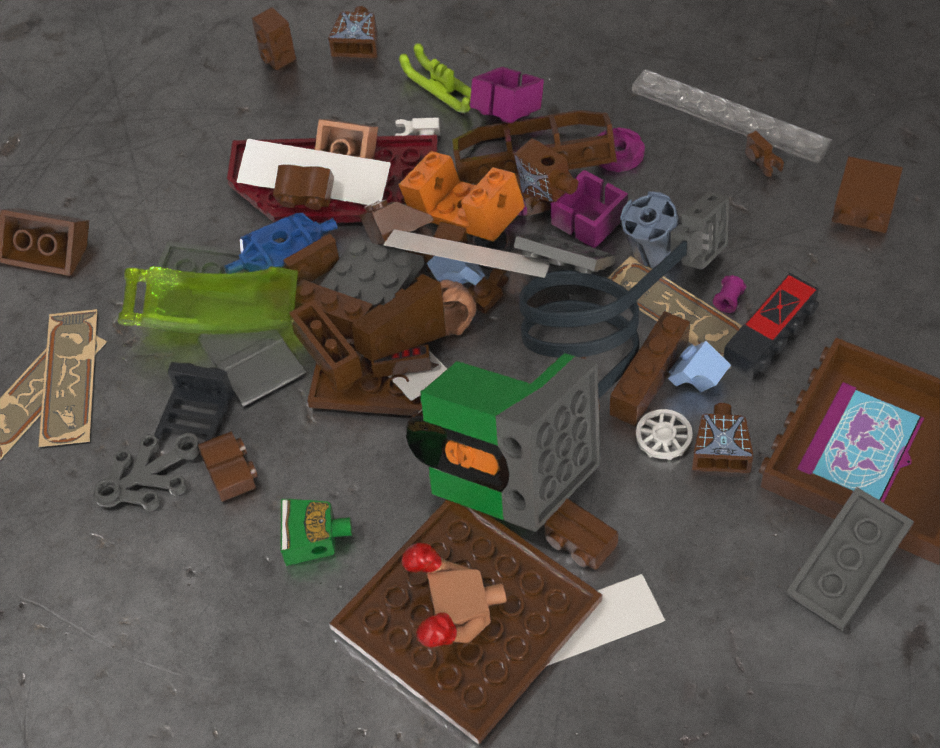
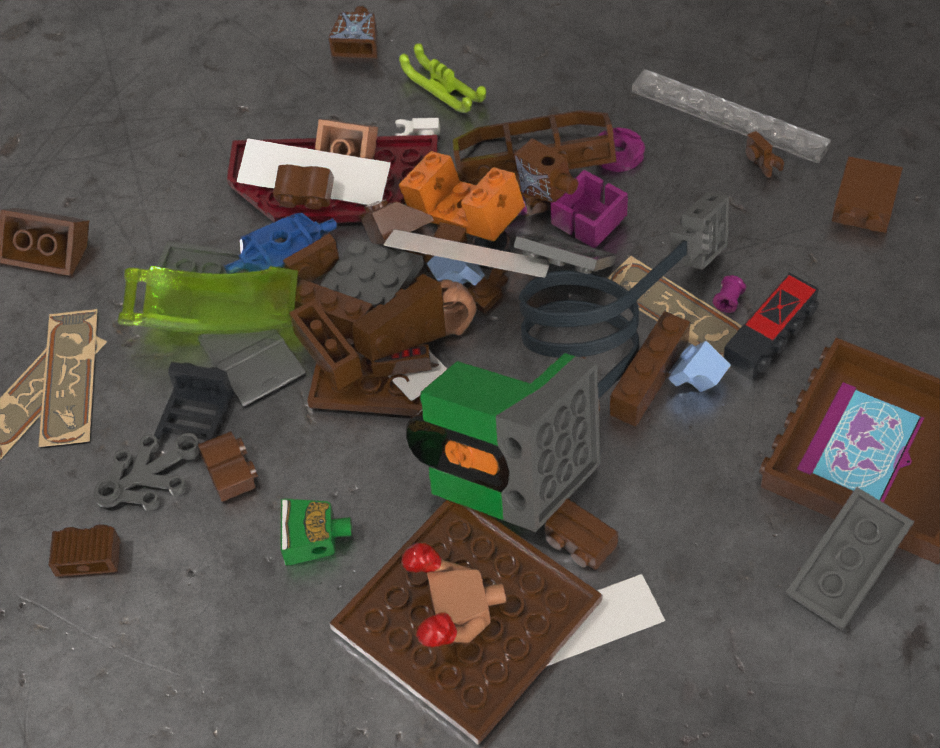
(84, 551): none -> reddish brown brick
(273, 38): reddish brown brick -> none
(502, 96): magenta piece -> none
(649, 227): sand blue cylinder -> none
(664, 434): white wheel -> none
(723, 442): reddish brown torso -> none

